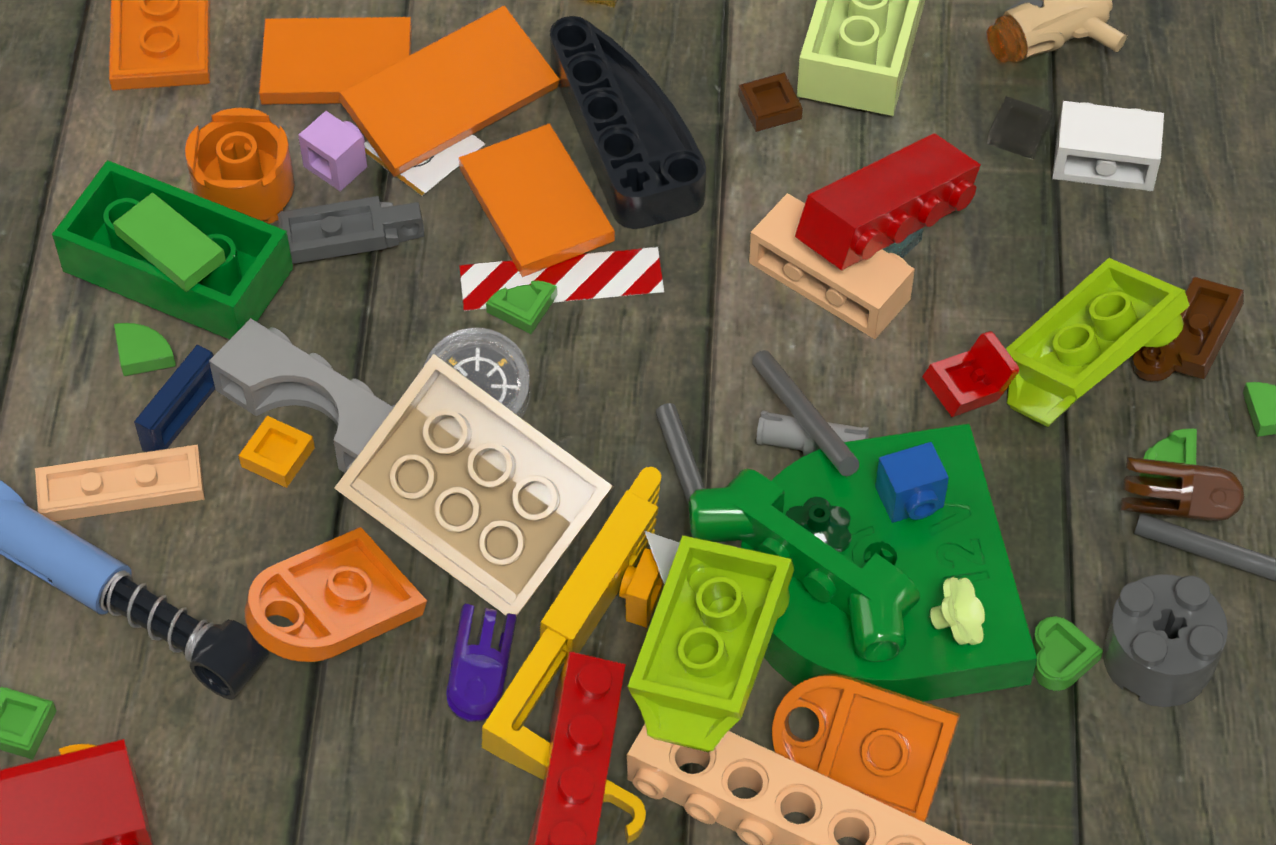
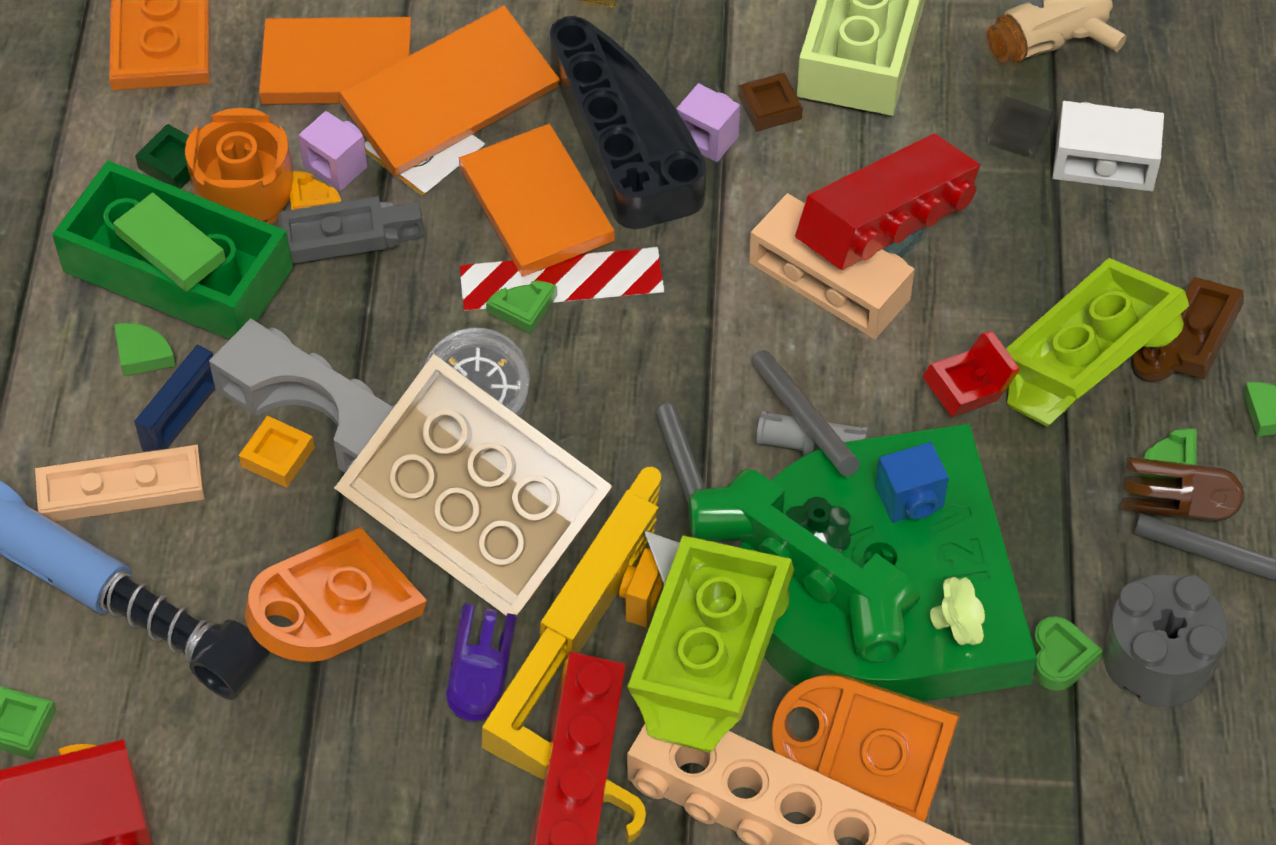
(165, 157): none -> dark green plate
(311, 192): none -> light orange tile
(711, 120): none -> lavender plate

